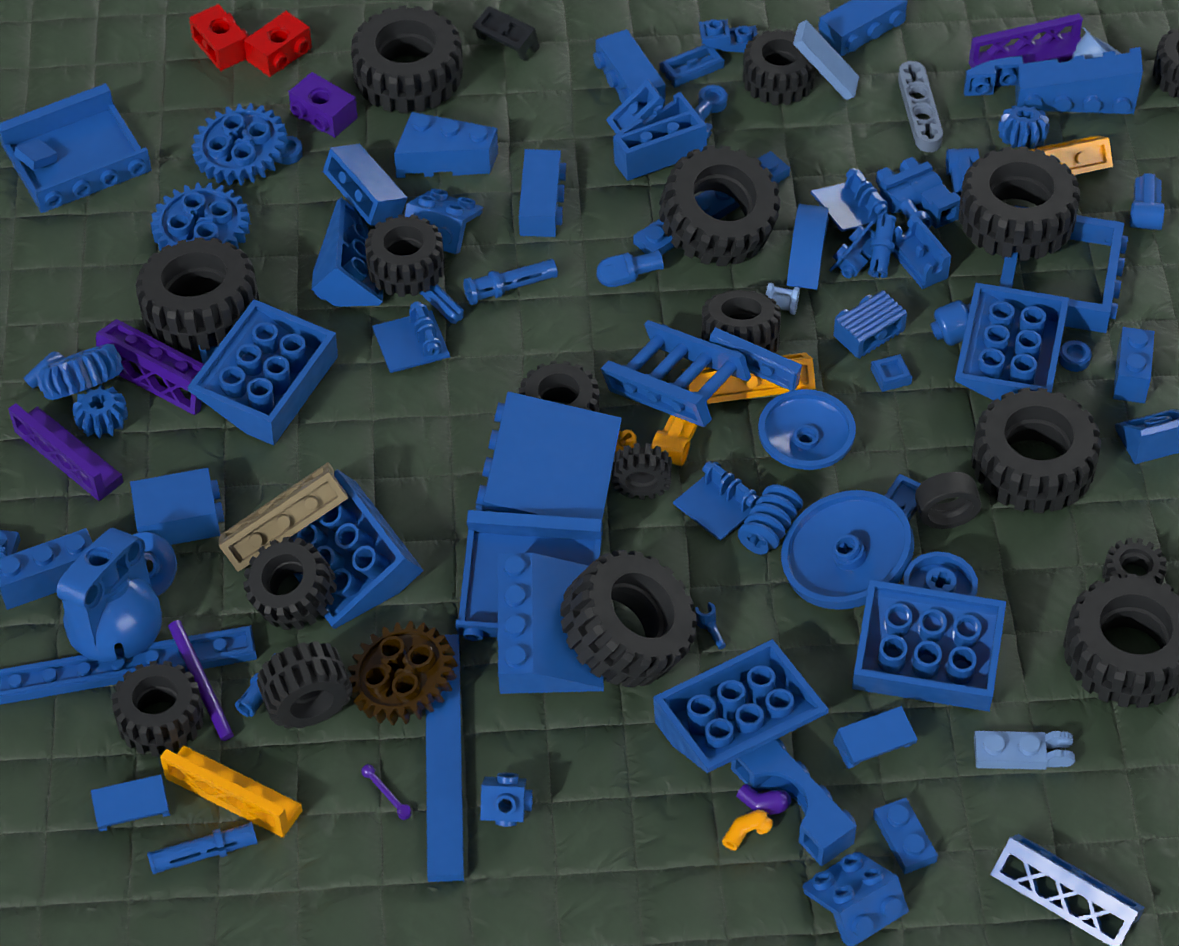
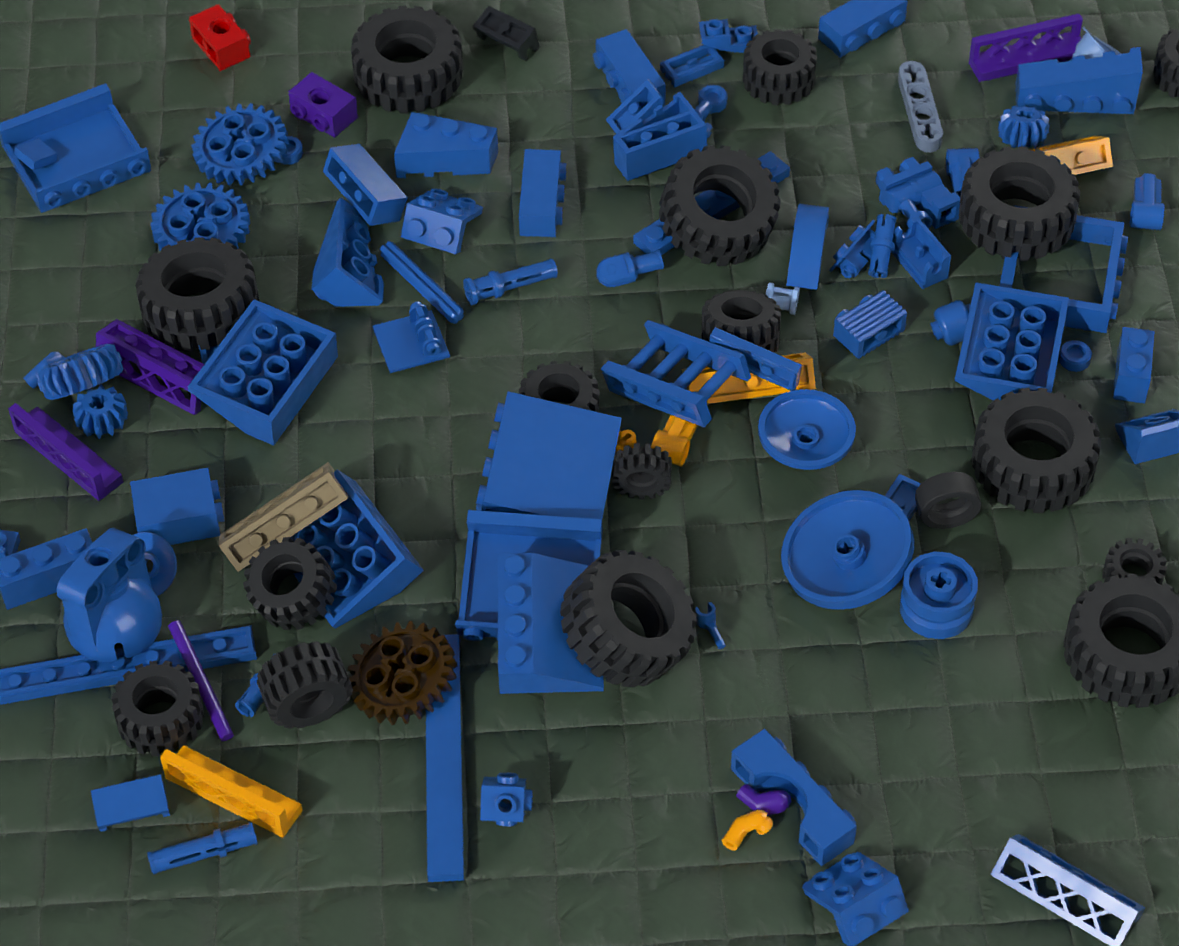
(278, 43): red brick -> none
(403, 810): dark purple hinge -> none
(404, 273): black tyre -> none
(717, 501): blue hinge -> none
(736, 707): blue slope -> none
(769, 519): blue piece -> none
(826, 60): medium blue tile -> none
(852, 202): blue hinge -> none
(874, 736): blue hinge -> none
(891, 373): blue tile -> none
(905, 835): blue plate -> none
(929, 645): blue slope -> none
(998, 72): blue slope -> none
(1022, 749): medium blue hinge -> none

